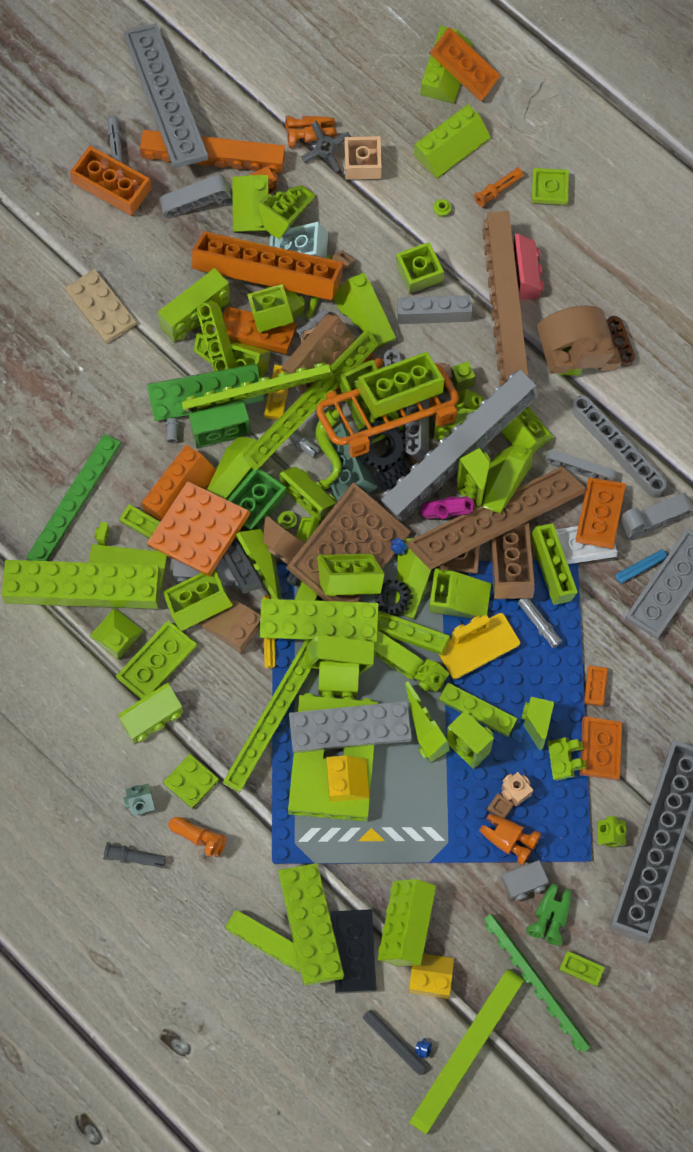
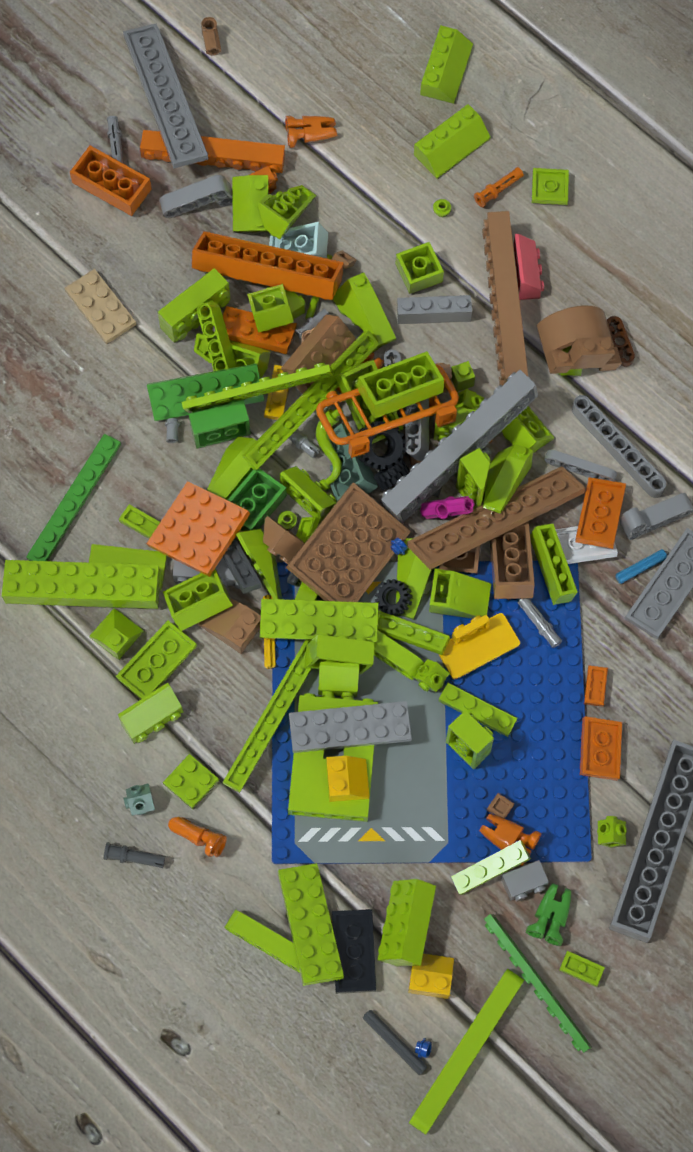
(102, 533): lime plate -> none
(187, 466): orange slope -> none
(210, 36): none -> medium nougat piece
(319, 145): dark grey bar -> none
(350, 574): lime slope -> none
(362, 157): light nougat brick -> none
(429, 735): lime wedge -> none
(464, 64): orange plate -> none
(490, 867): none -> plate
(518, 794): light nougat brick -> none
(537, 719): lime slope -> none
(561, 759): lime plate -> none

